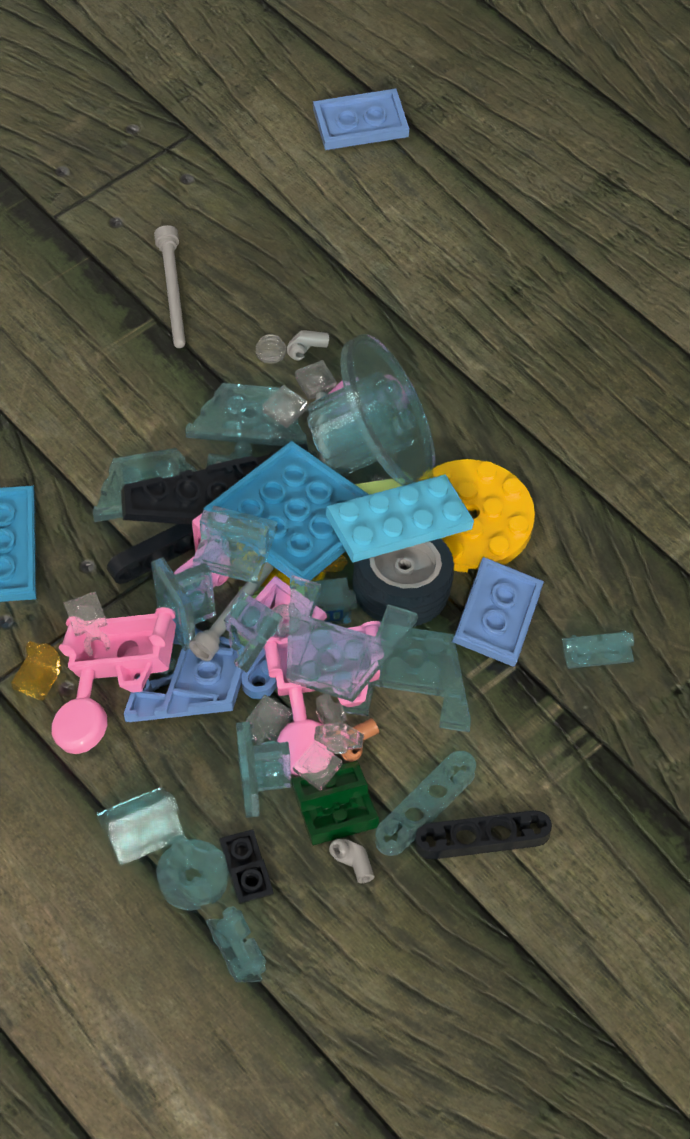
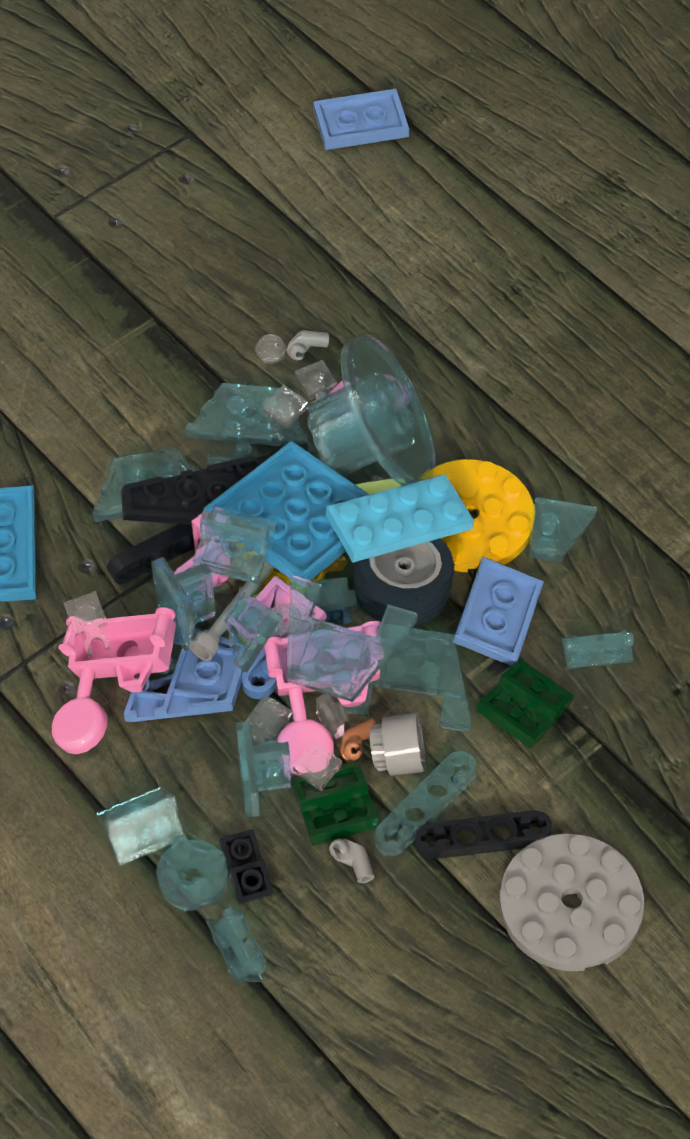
(37, 670): clear yellow bracket -> none
(167, 241): light grey piece -> none
(338, 737): clear plate -> none
(398, 745): none -> light grey piece
(525, 703): none -> dark green slope
(557, 527): none -> clear light blue wing
(564, 935): none -> light grey plate

